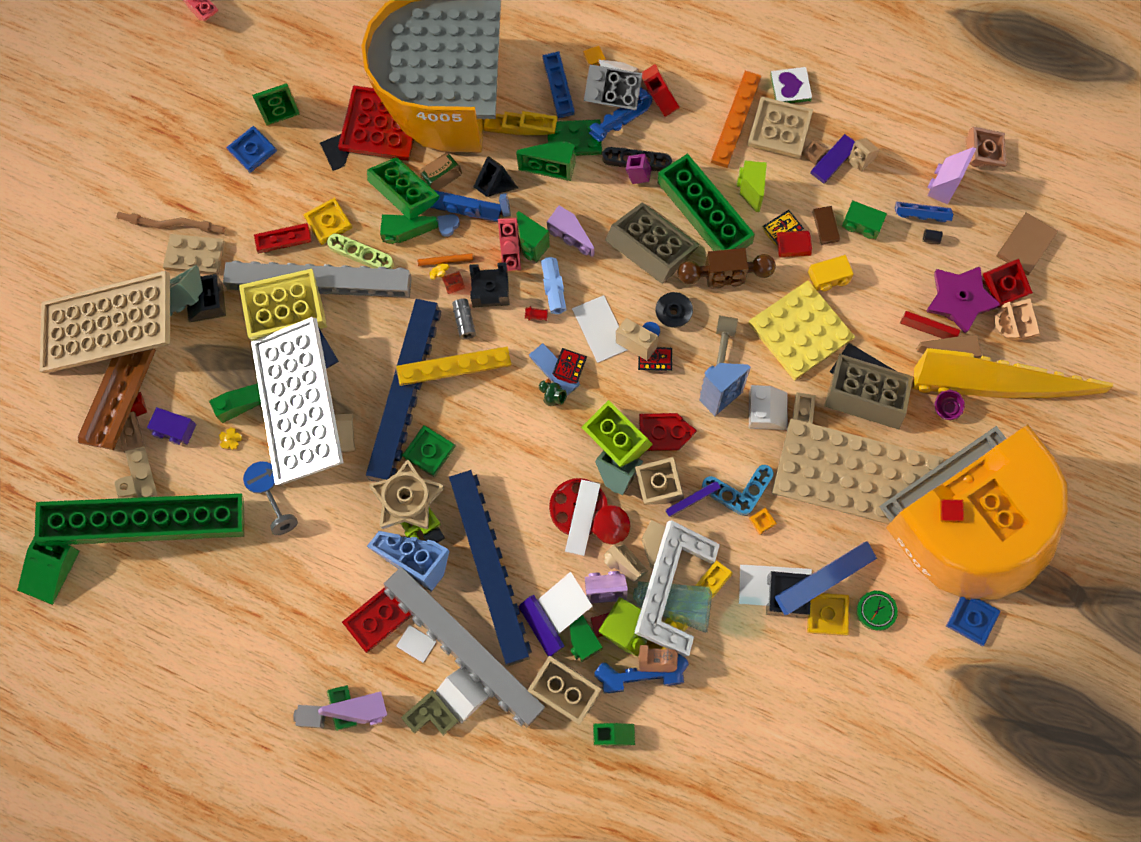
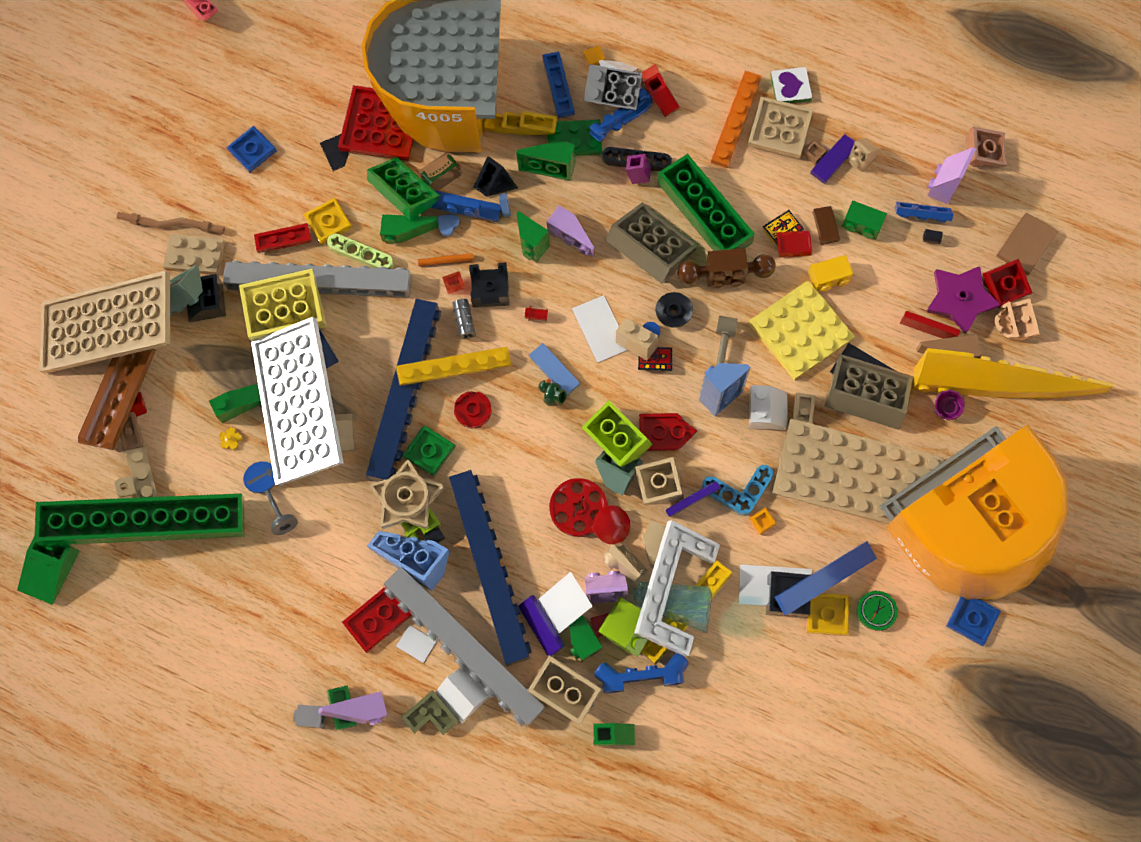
(171, 426): dark purple brick -> none
(276, 104): green slope -> none
(439, 271): yellow plant -> none
(472, 409): none -> red tile
(509, 243): coral slope -> none
(553, 285): light blue piece -> none
(569, 366): piece -> none
(582, 517): white sticker -> none
(657, 660): nougat leg -> none
(752, 183): lime slope -> none
(951, 510): red tile -> none

